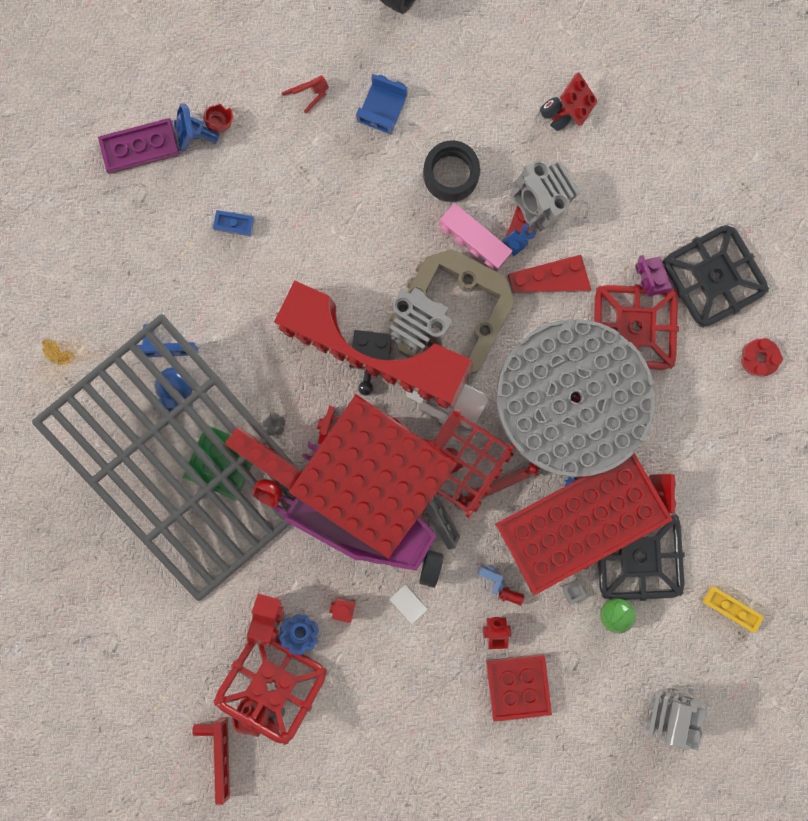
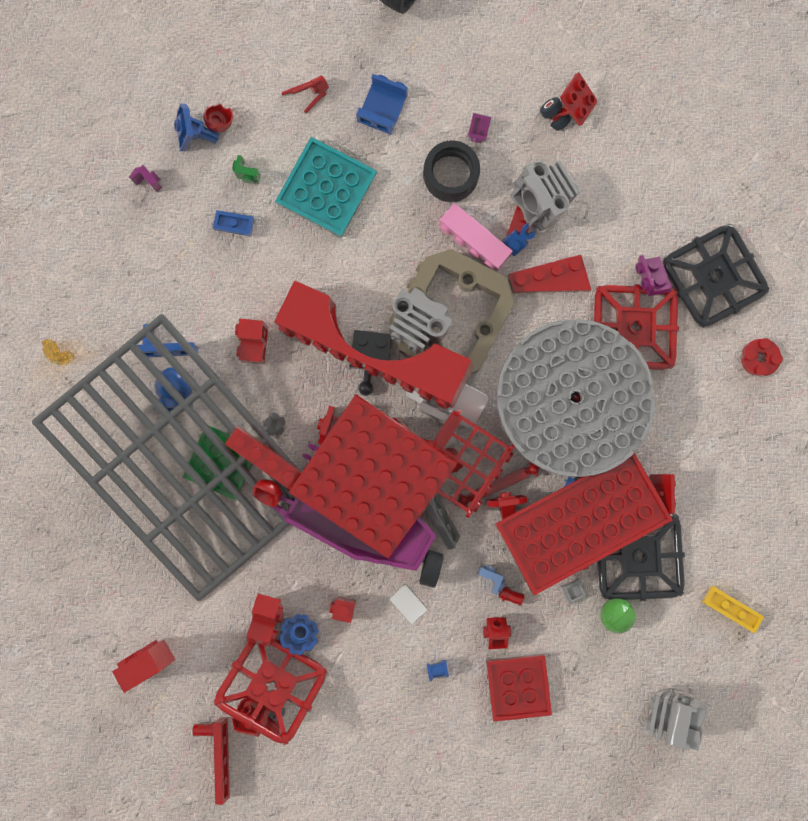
(139, 145): magenta tile -> none
(142, 173): none -> magenta bracket
(143, 664): none -> red brick
(247, 174): none -> green bracket
(253, 340): none -> red brick
(326, 187): none -> teal plate
(437, 670): none -> blue bush
(479, 127): none -> magenta bracket
(506, 503): none -> red piece

